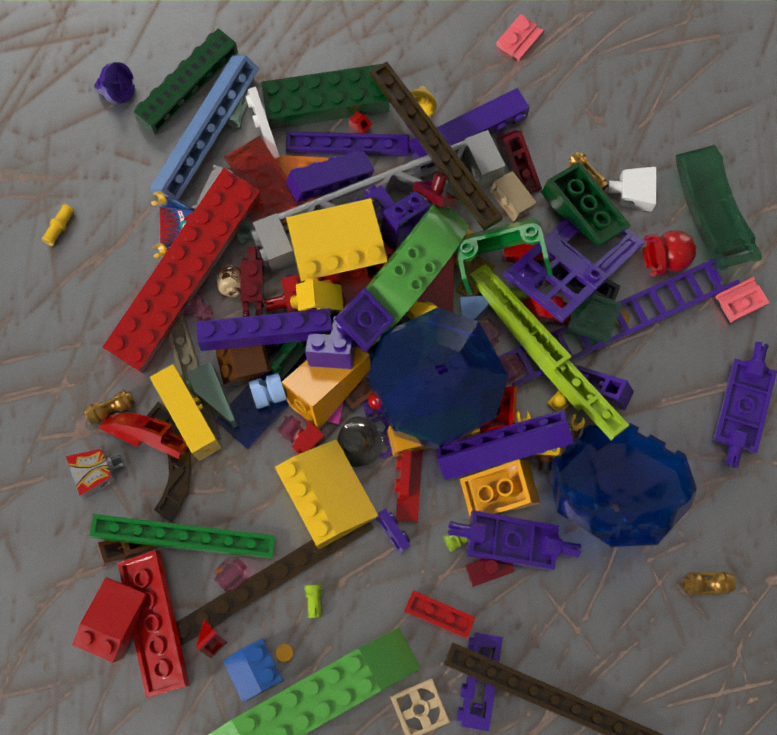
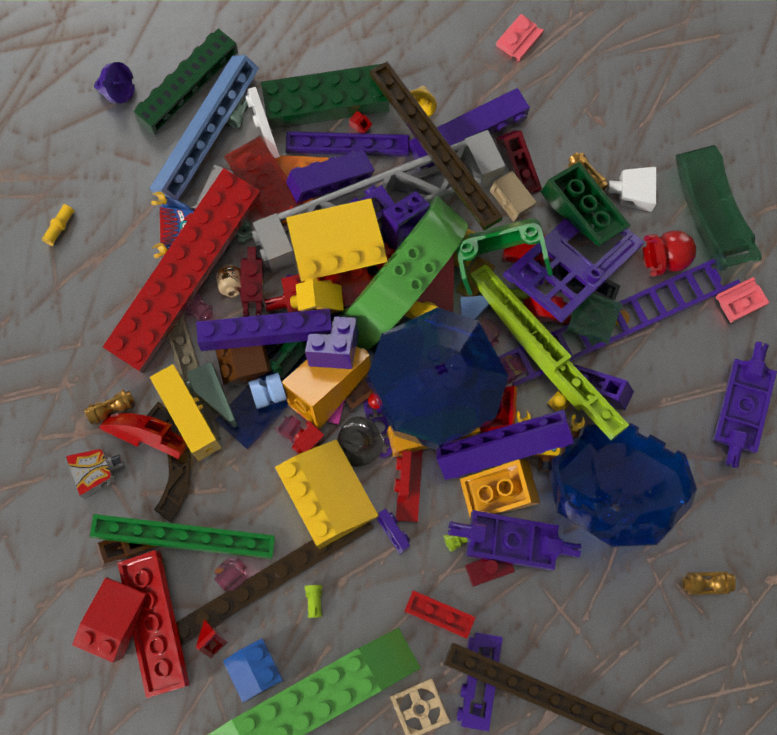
(284, 652): light orange piece -> none
(364, 319): dark purple tile -> none
(434, 191): dark red tile -> none

